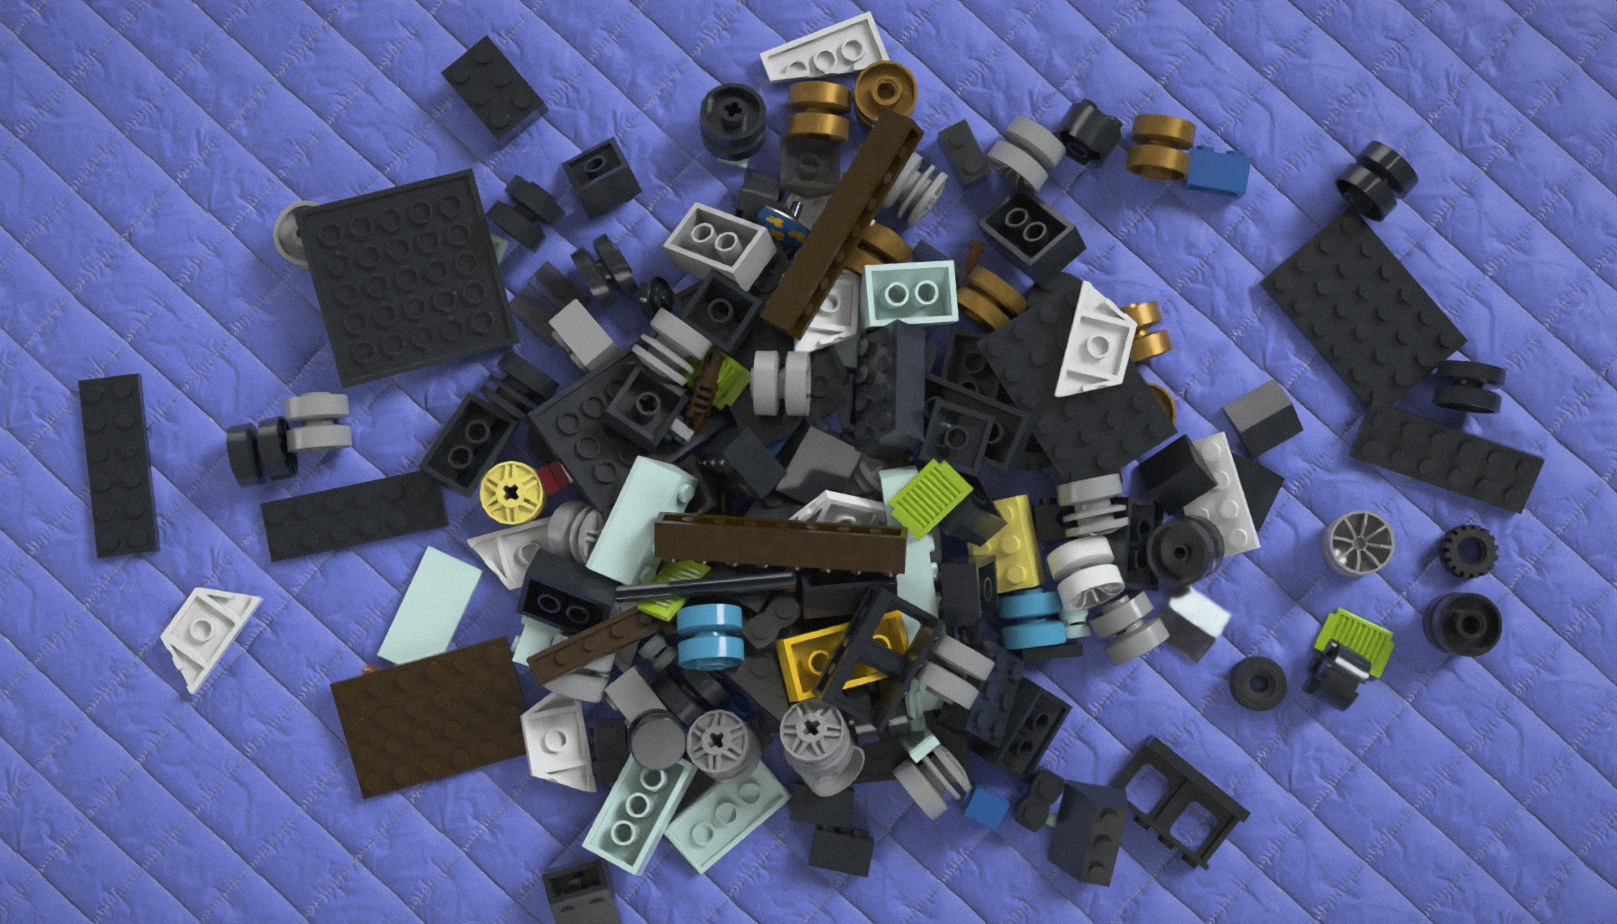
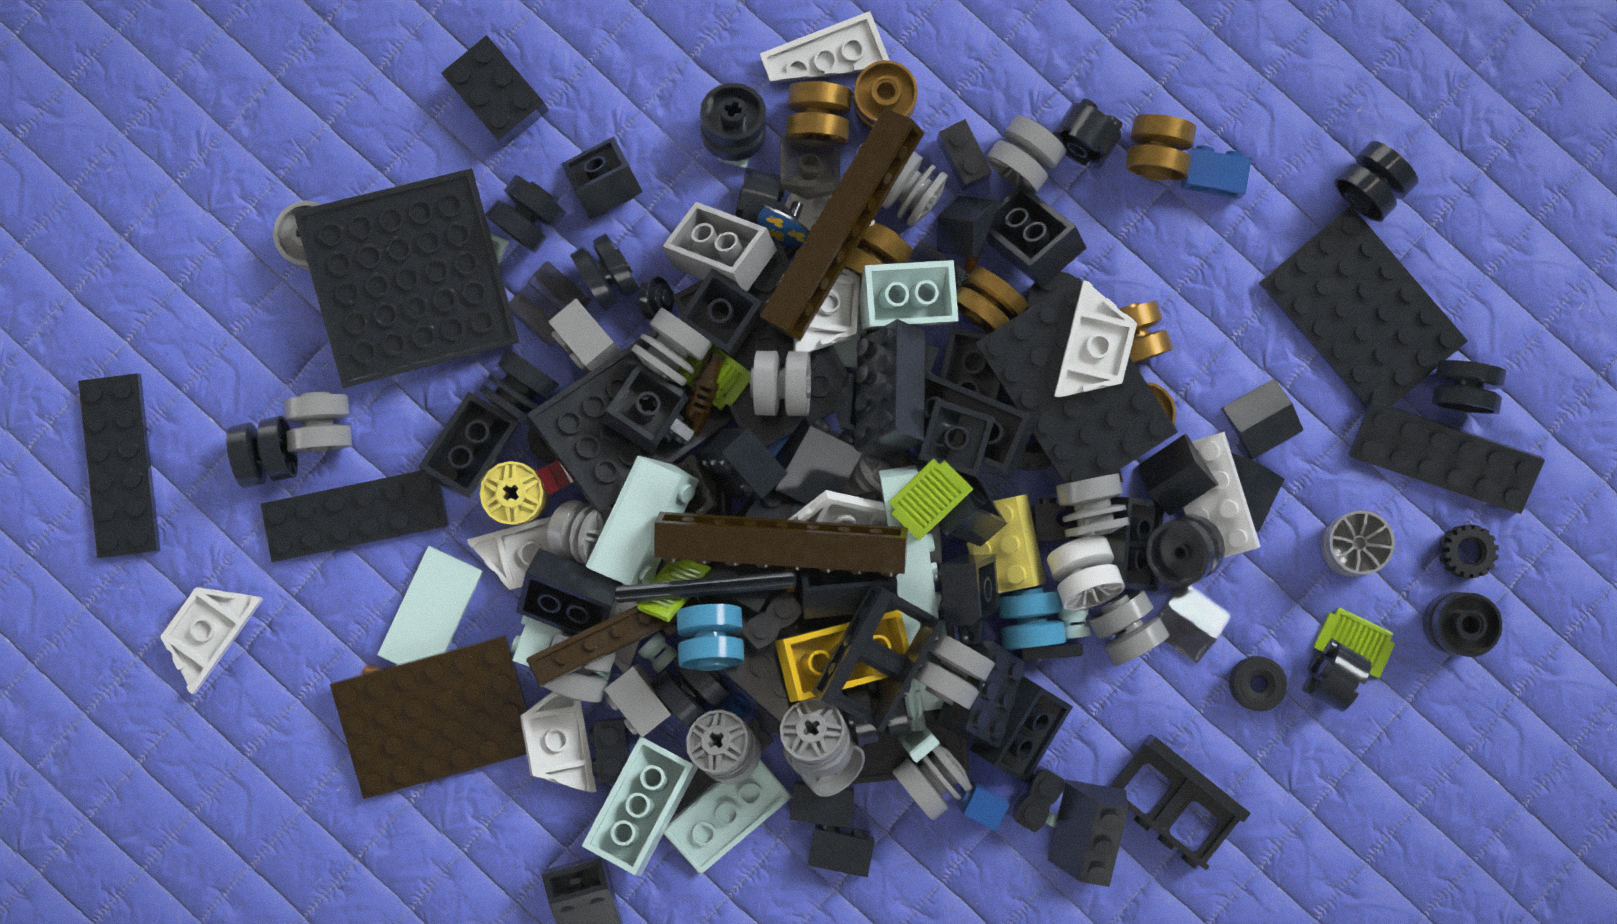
(656, 739): head -> none
(965, 225): none -> black slope

